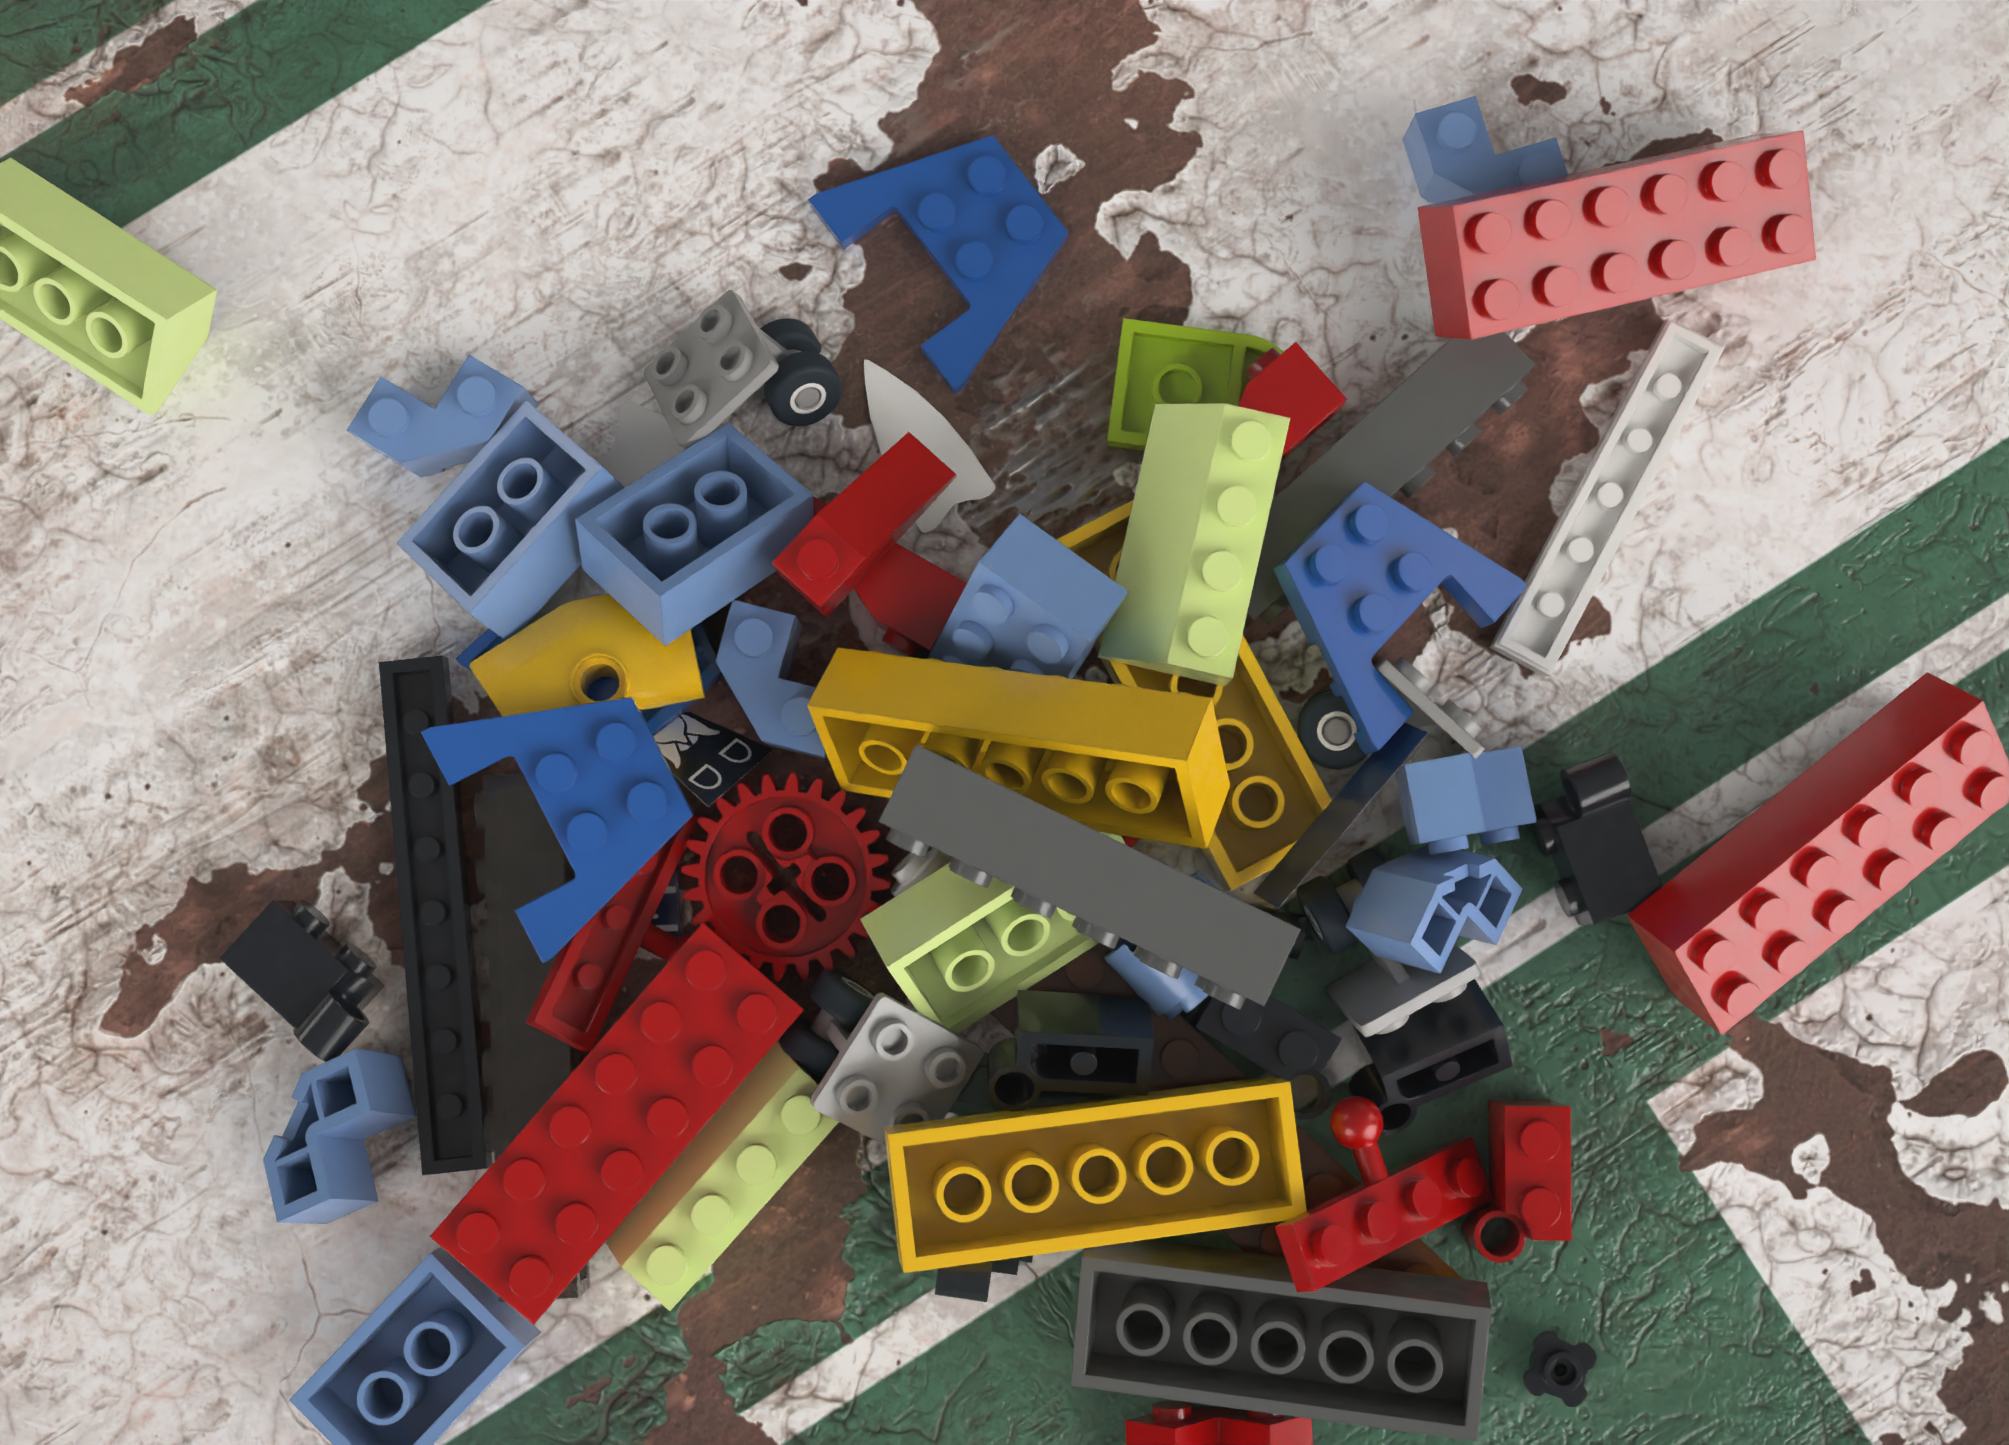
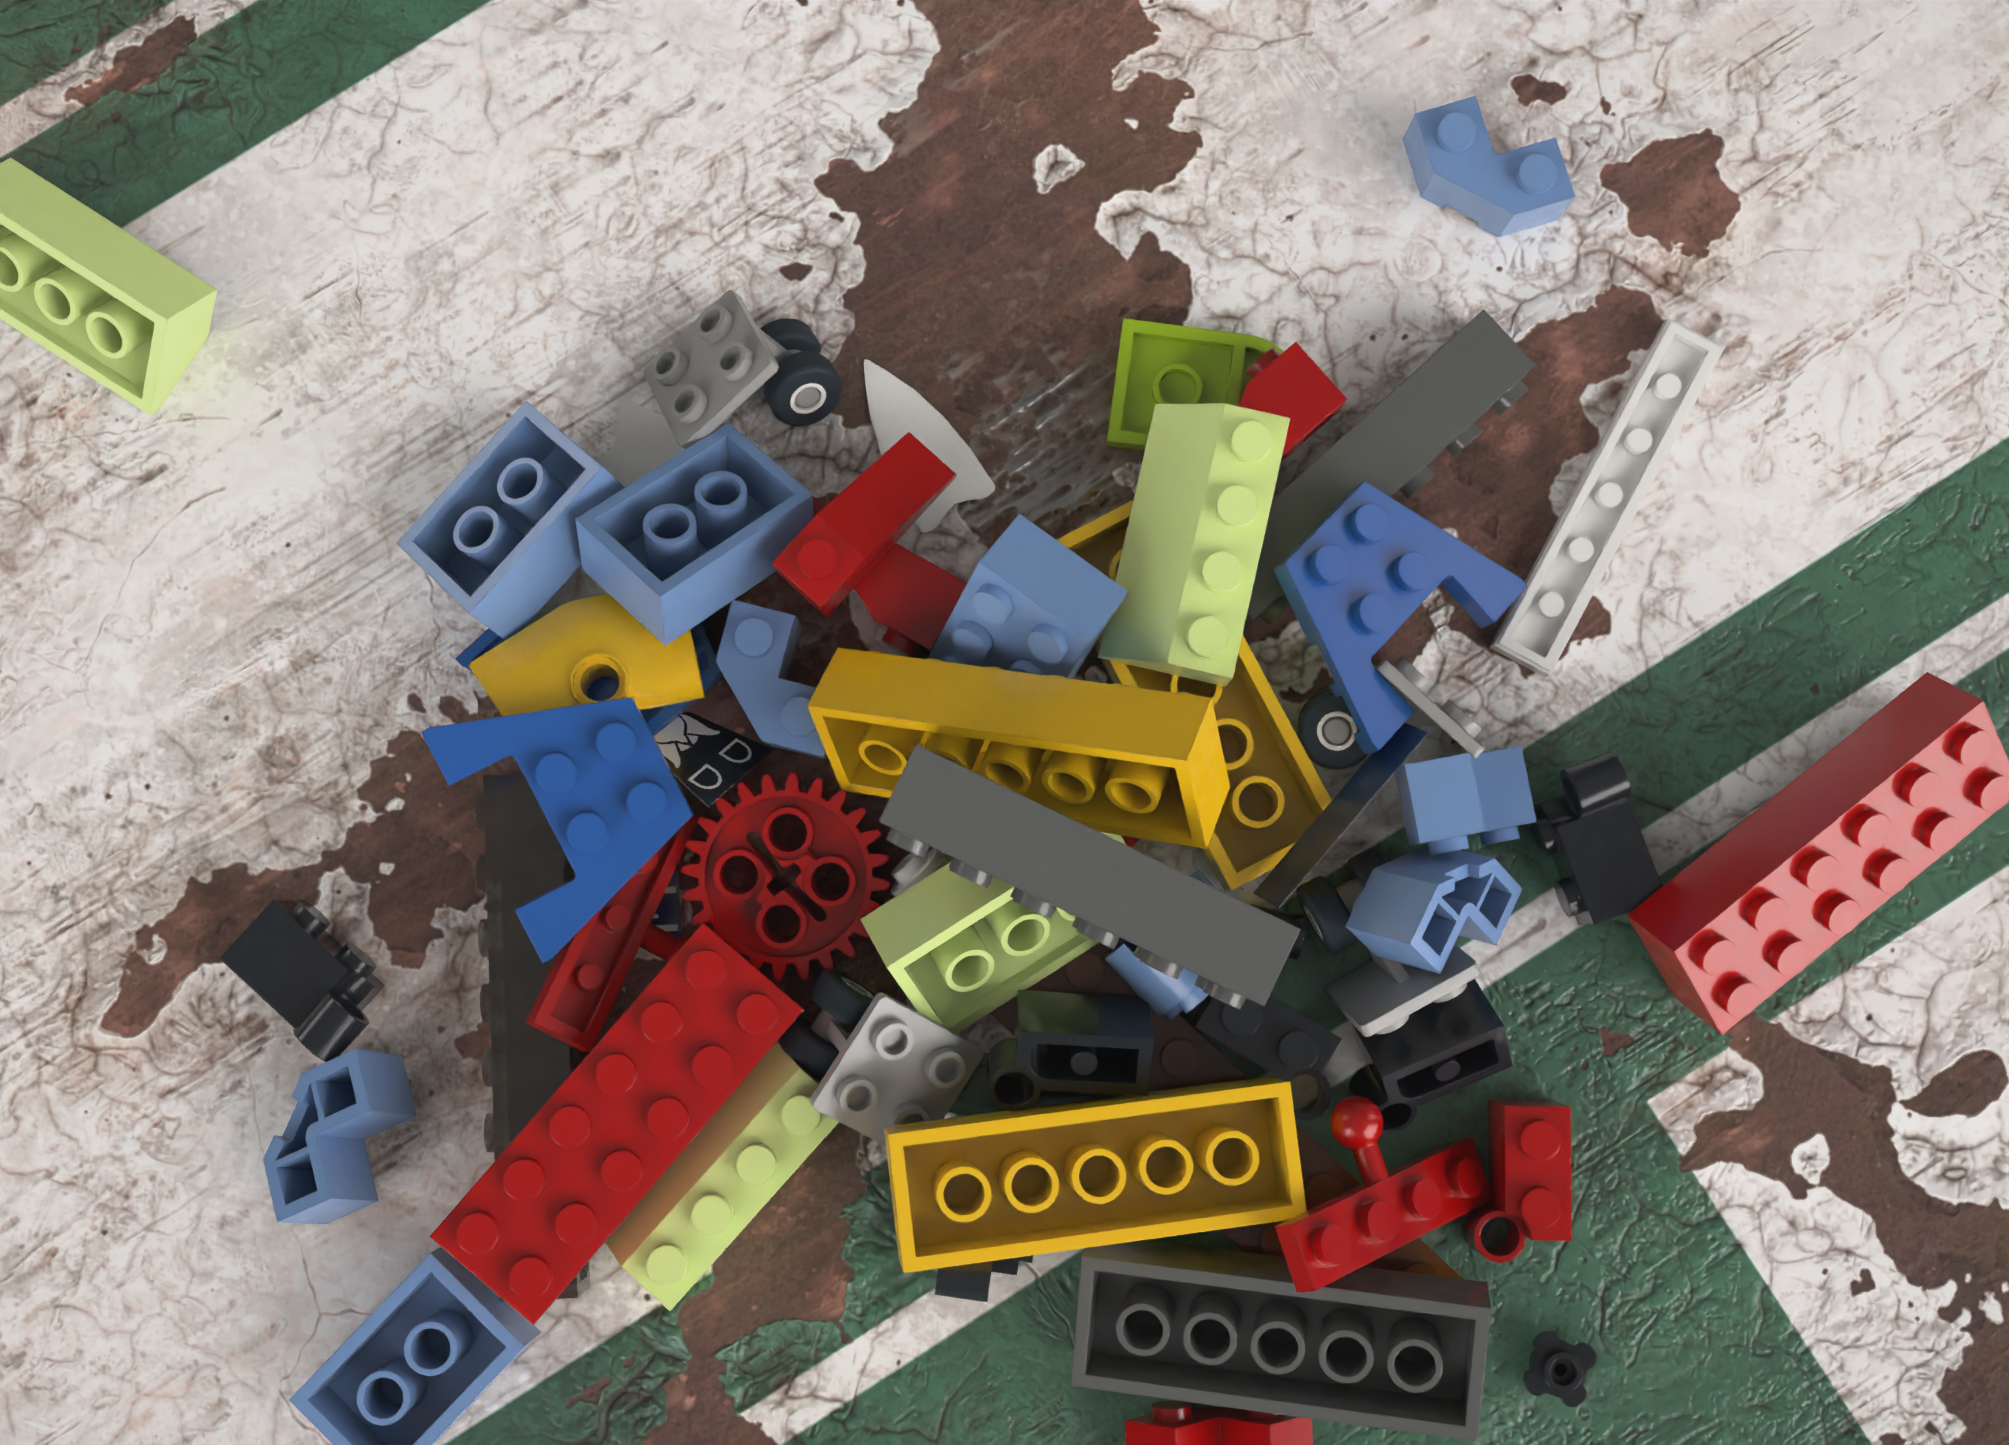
(434, 920): black plate -> none
(442, 436): medium blue brick -> none
(977, 226): blue wing -> none
(1617, 234): brick -> none

